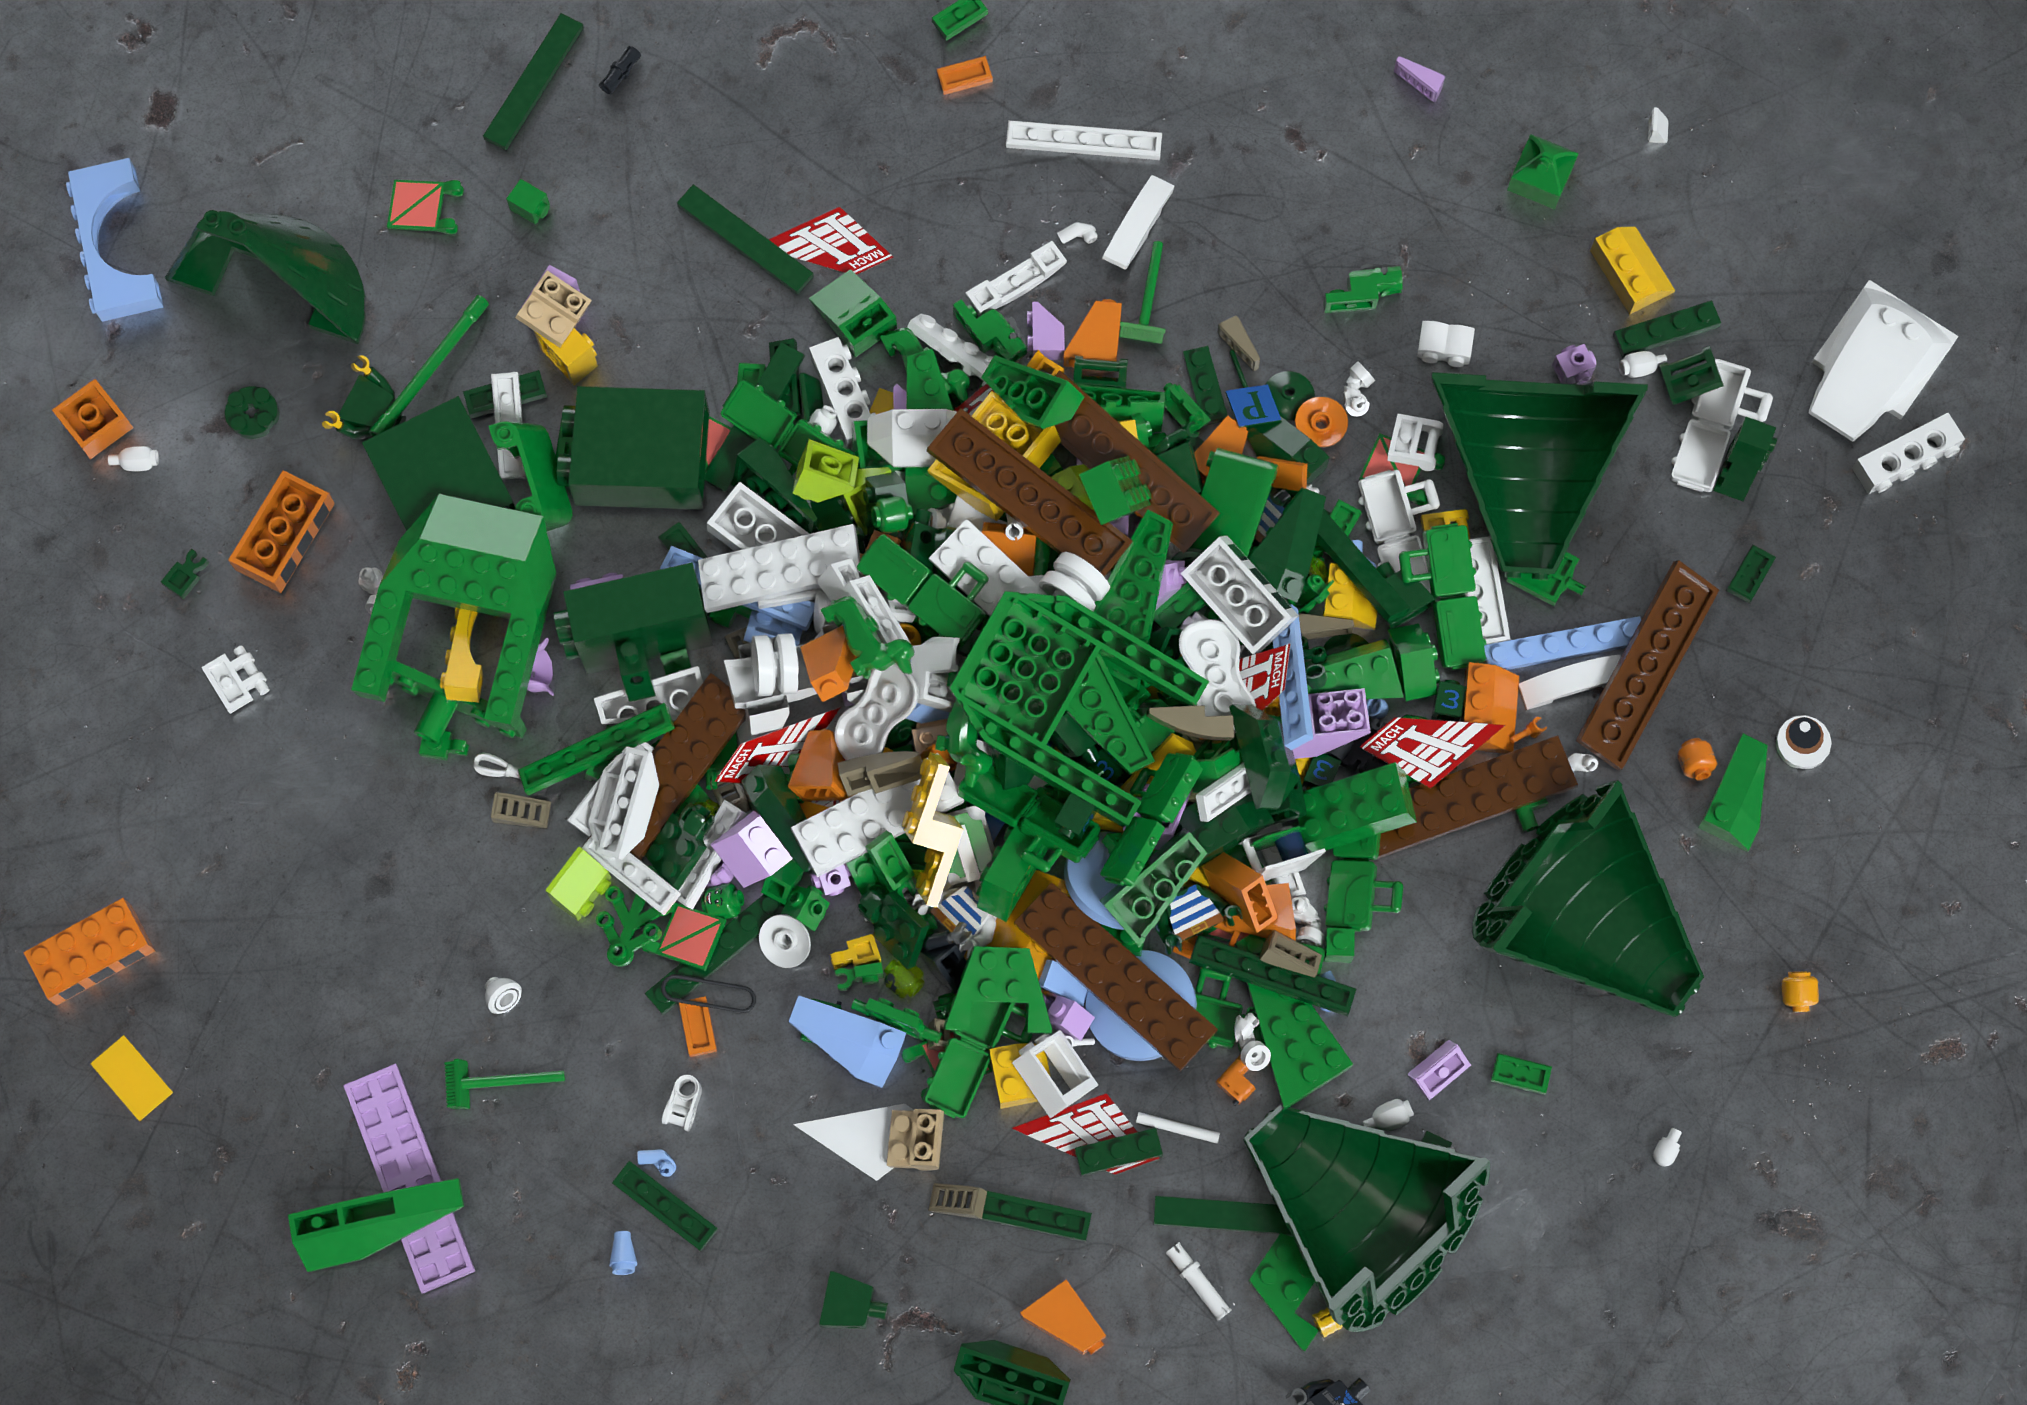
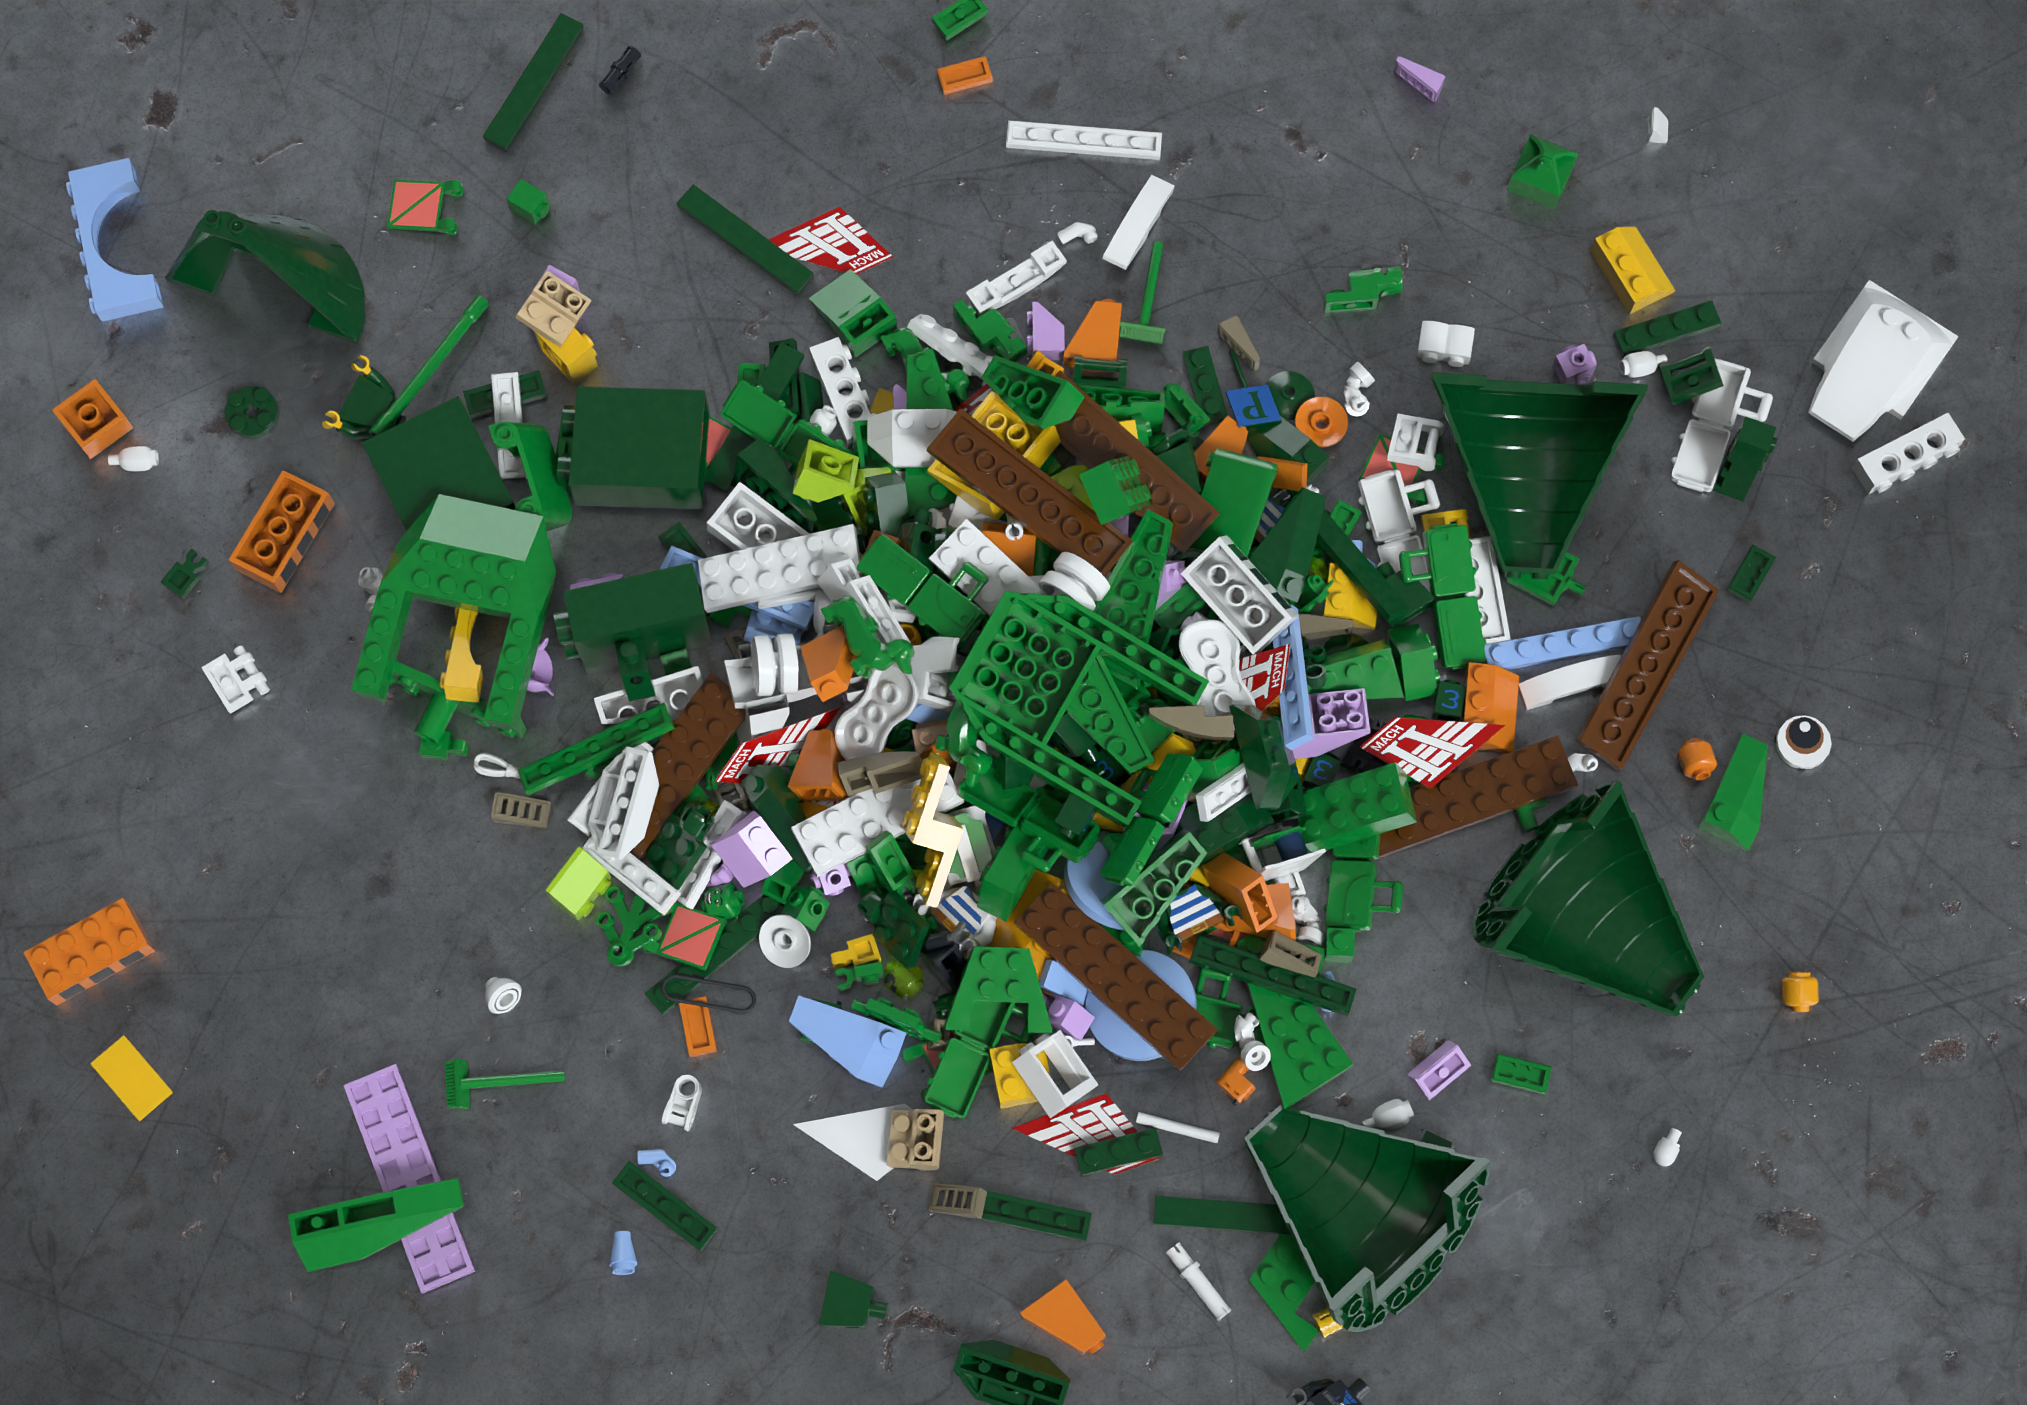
(891, 514): green head -> none
(1377, 708): light blue hinge -> none
(1531, 730): orange hand -> none

